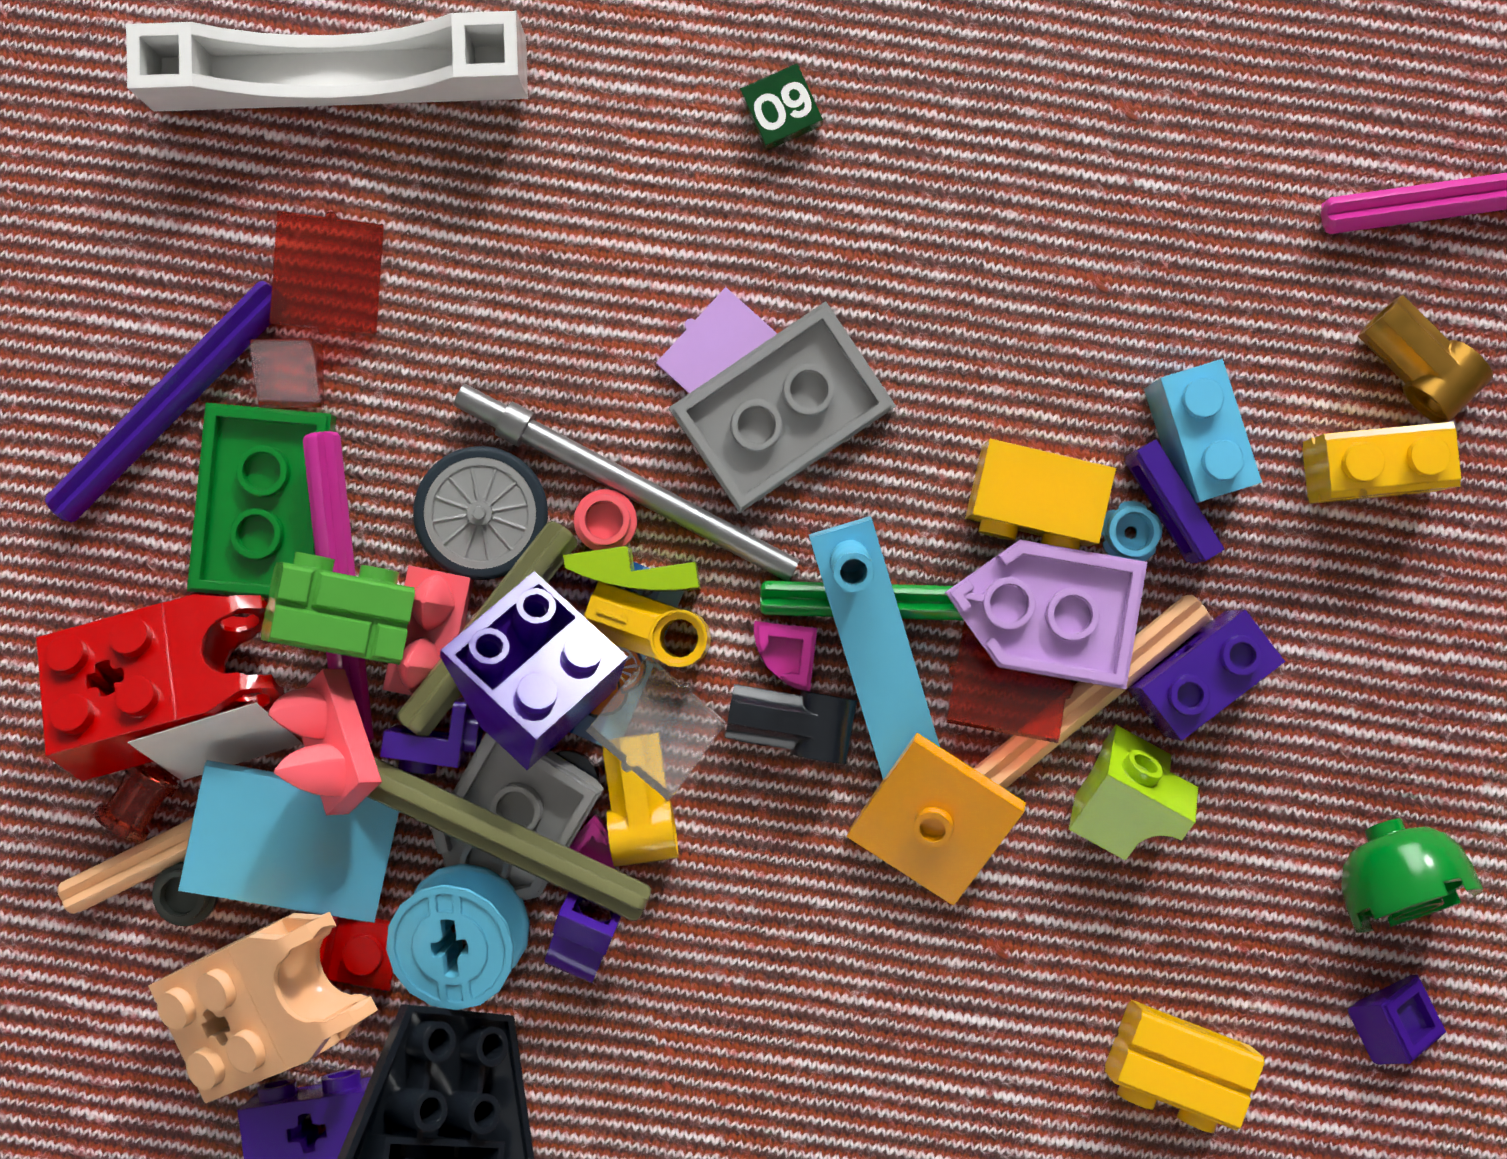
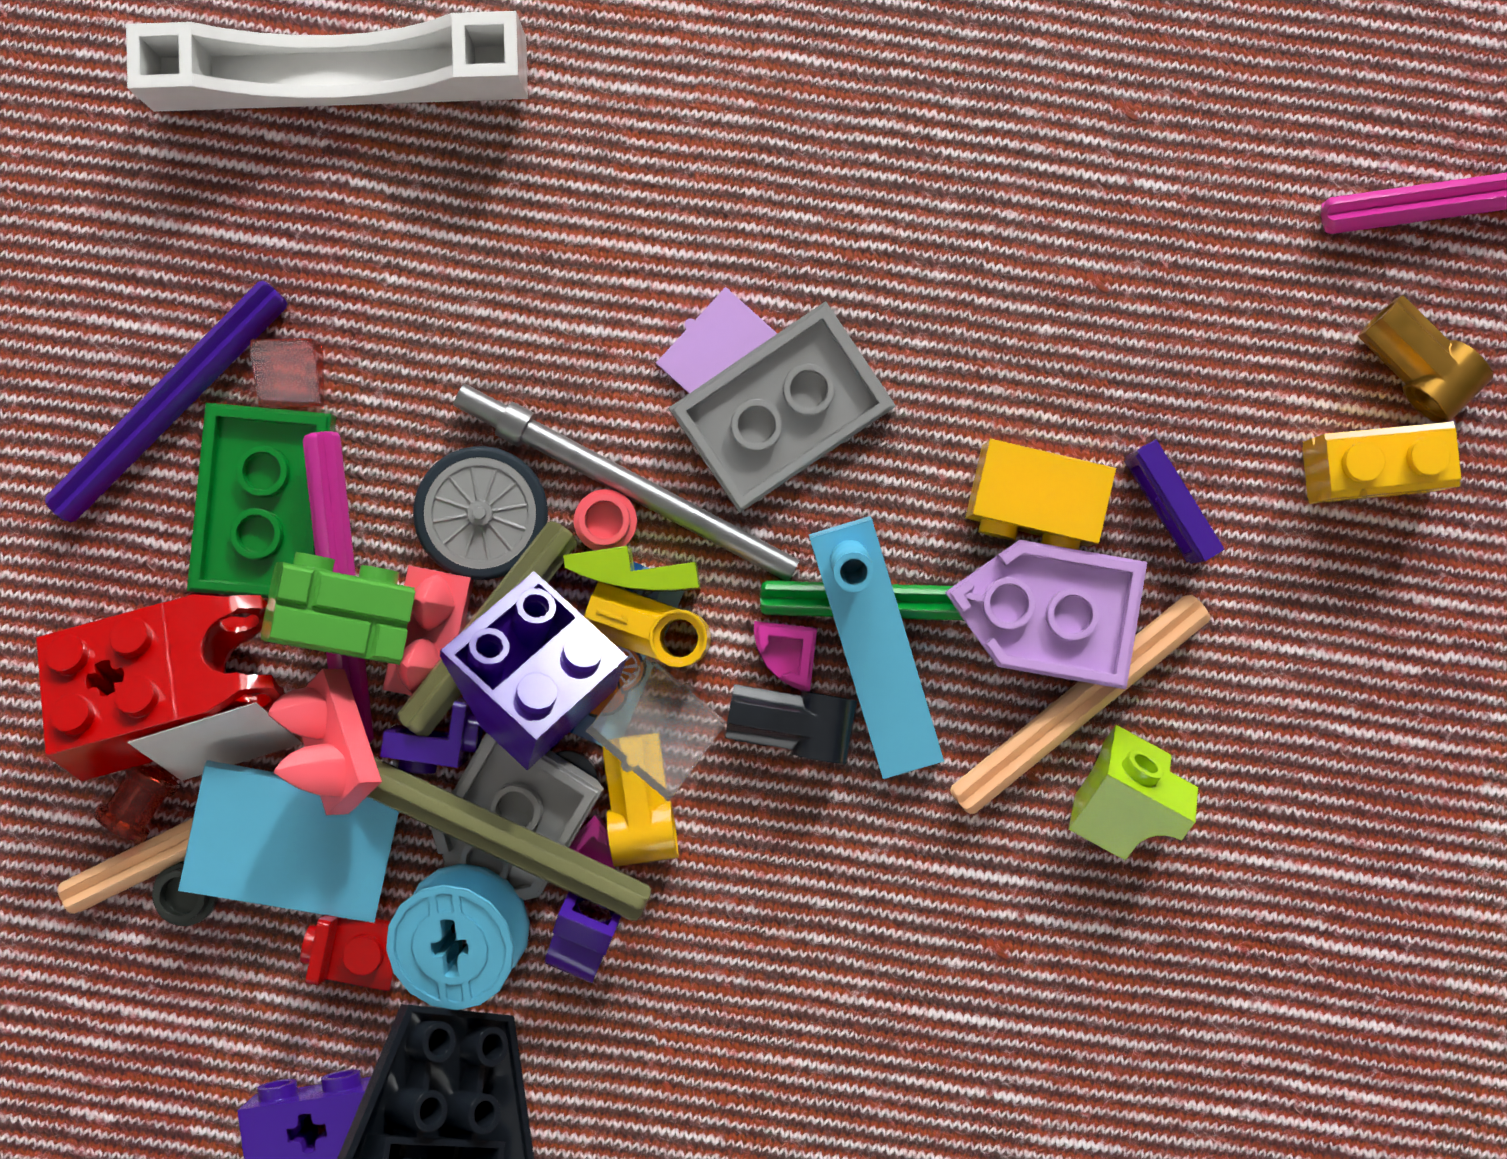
(257, 1006): light nougat brick -> none
(326, 273): clear red piece -> none
(781, 107): dark green tile -> none
(936, 819): light orange plate -> none
(1003, 697): clear red piece -> none
(1147, 529): medium azure plate -> none
(1183, 1067): yellow brick -> none
(1203, 430): medium azure brick -> none
(1205, 674): dark purple brick -> none
(1397, 1022): dark purple slope -> none
(1404, 875): green cylinder -> none

